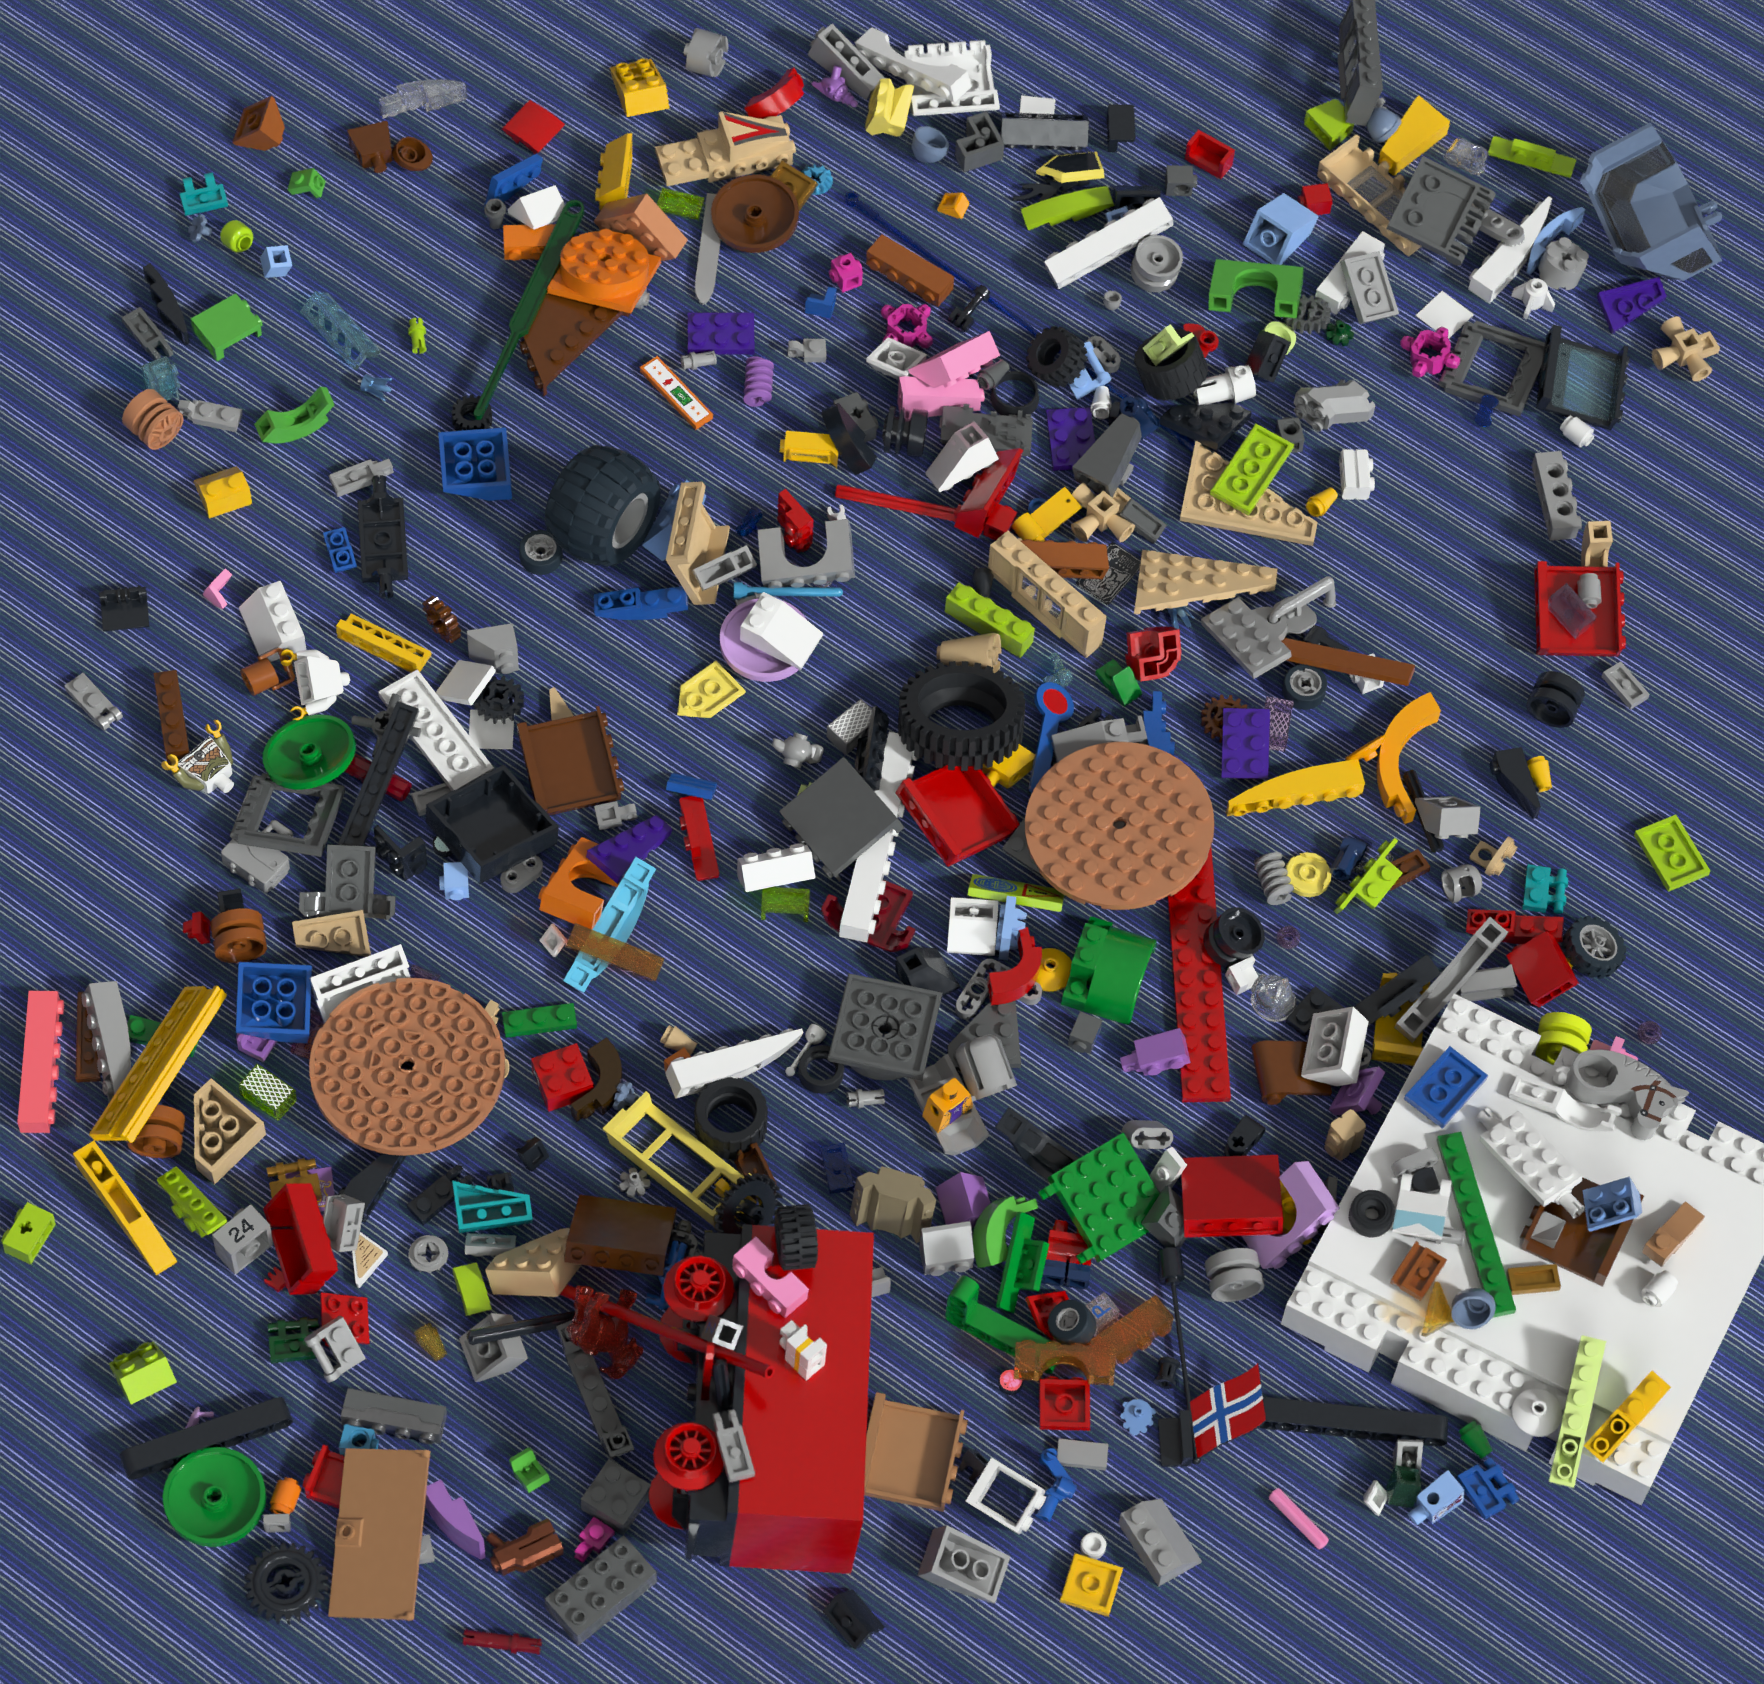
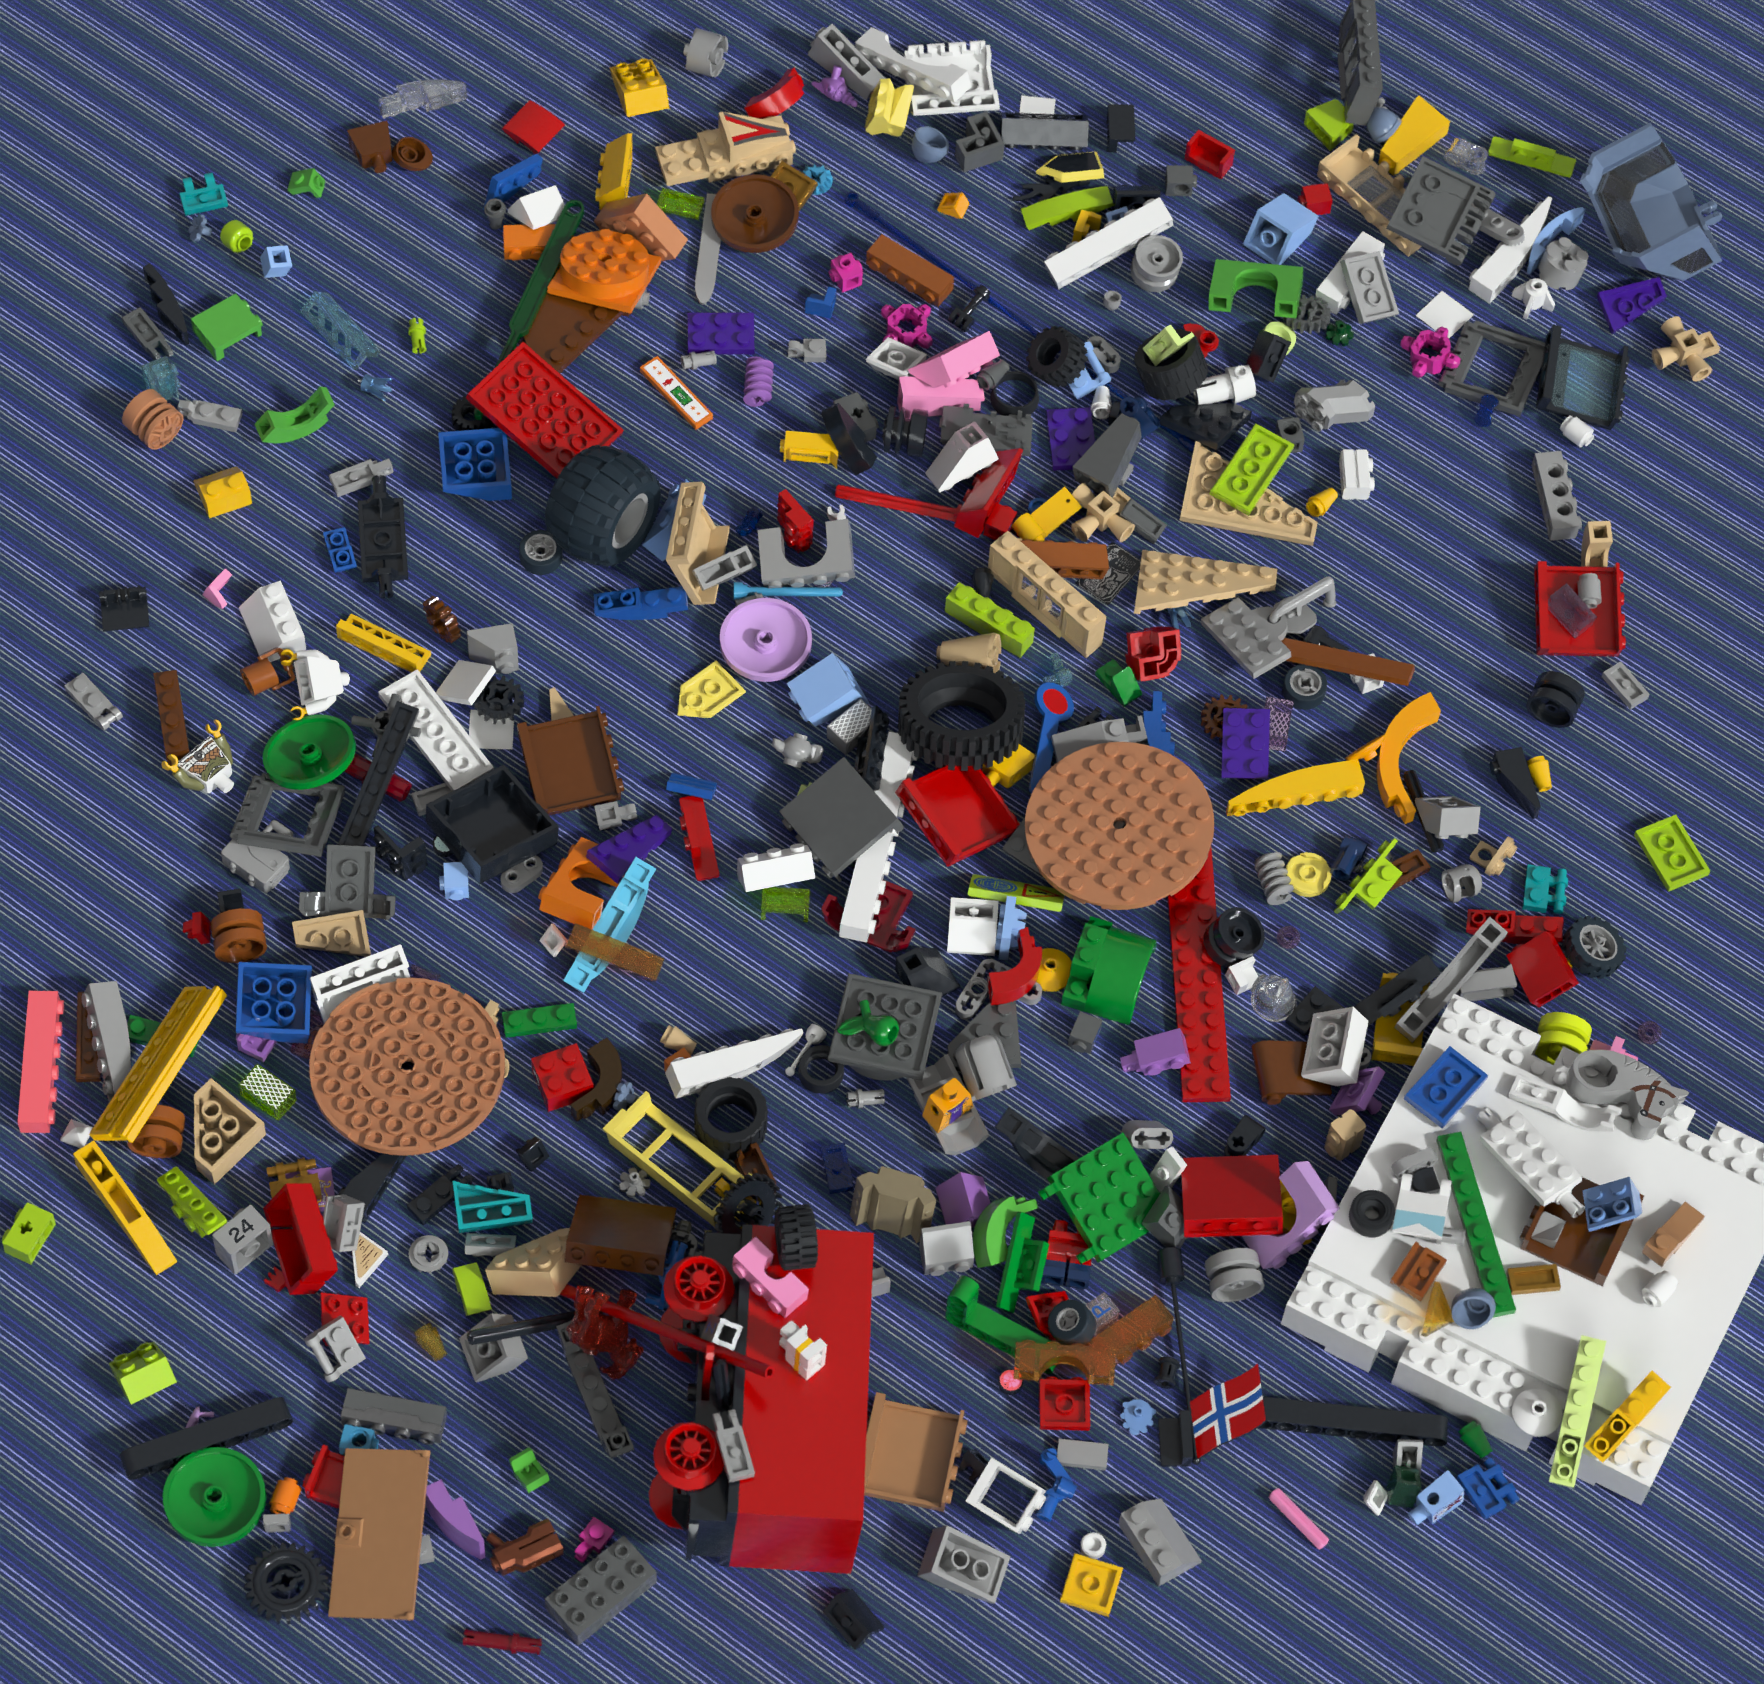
(76, 1134): none -> white slope
(260, 126): dark orange slope -> none
(291, 1347): dark green plate -> none
(542, 410): none -> red plate
(615, 1497): dark grey brick -> none
(779, 631): white slope -> none
(825, 690): none -> light blue slope
(881, 1028): none -> green piece
(1085, 222): none -> yellow bracket

